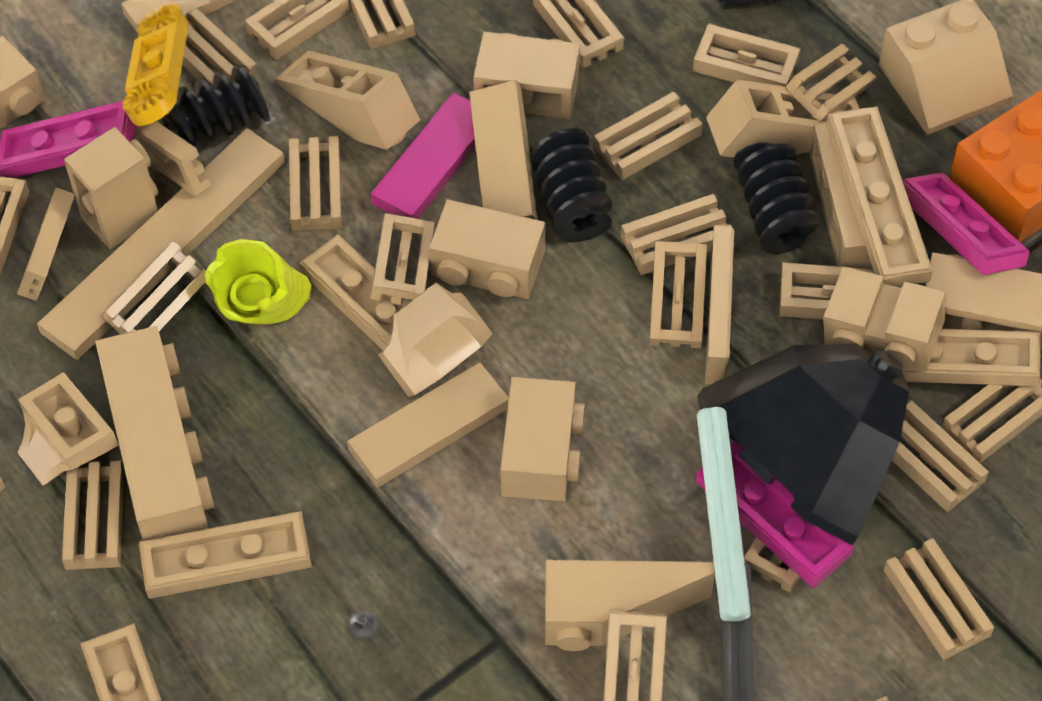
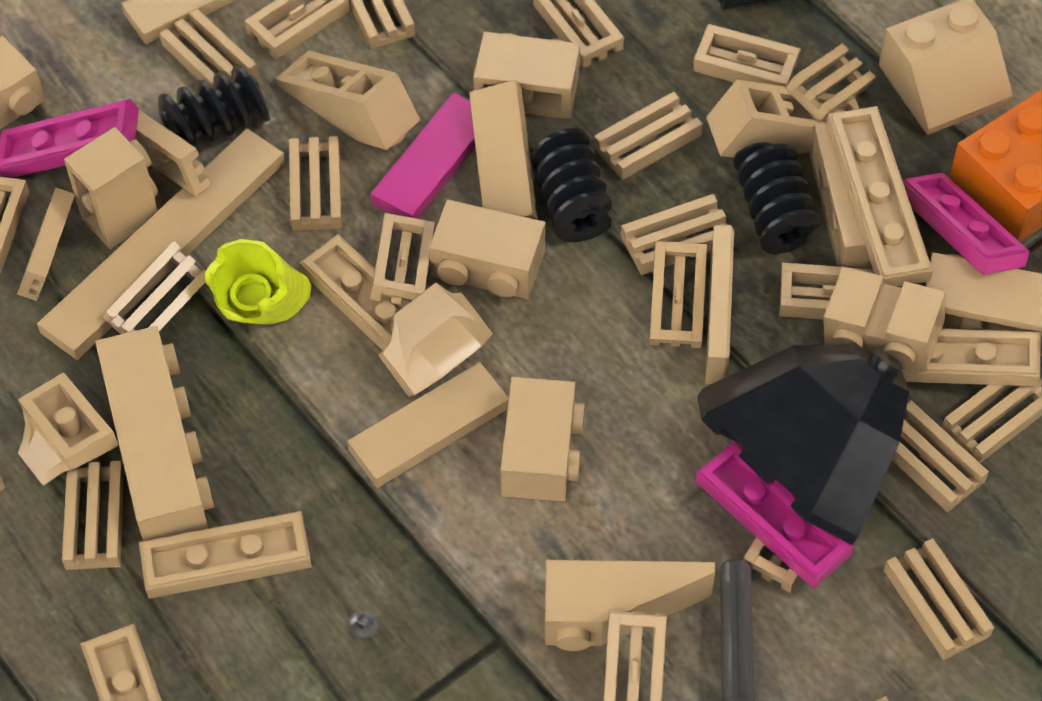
(156, 65): yellow plate -> none
(723, 515): light aqua axle -> none

